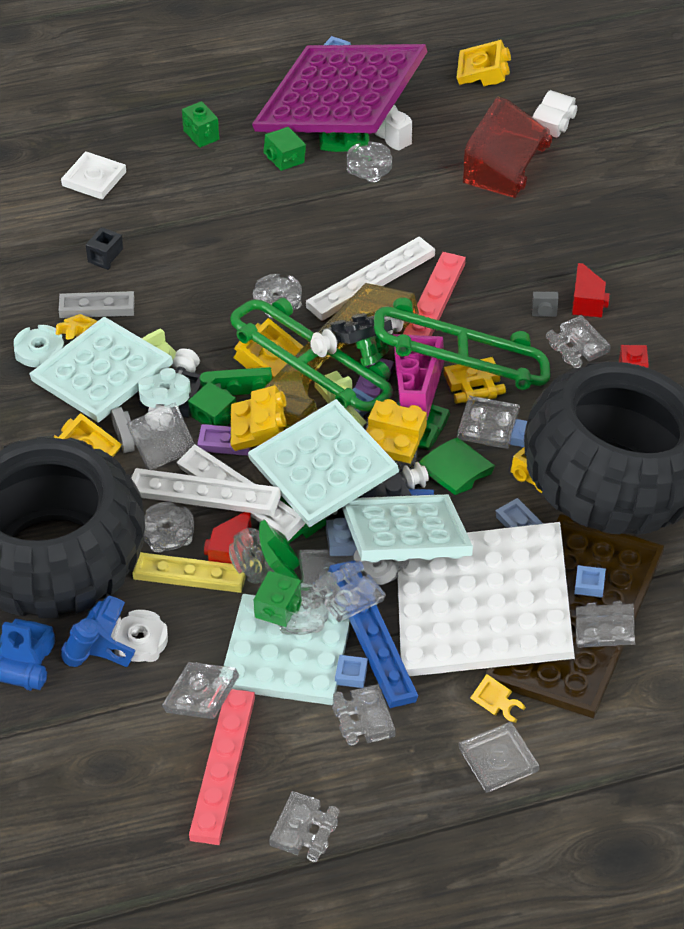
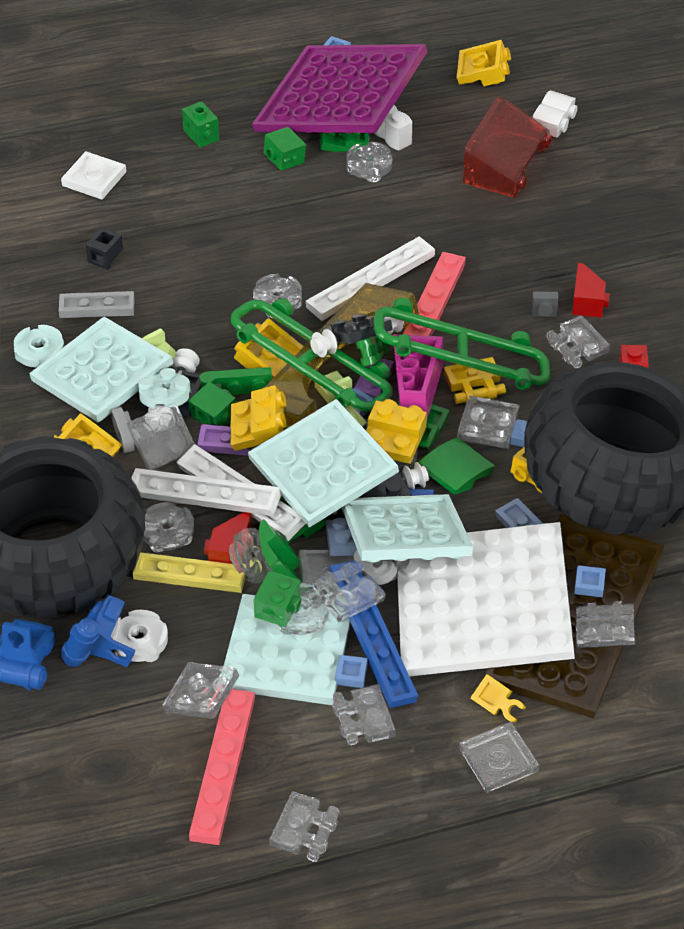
(74, 326): yellow plate -> none

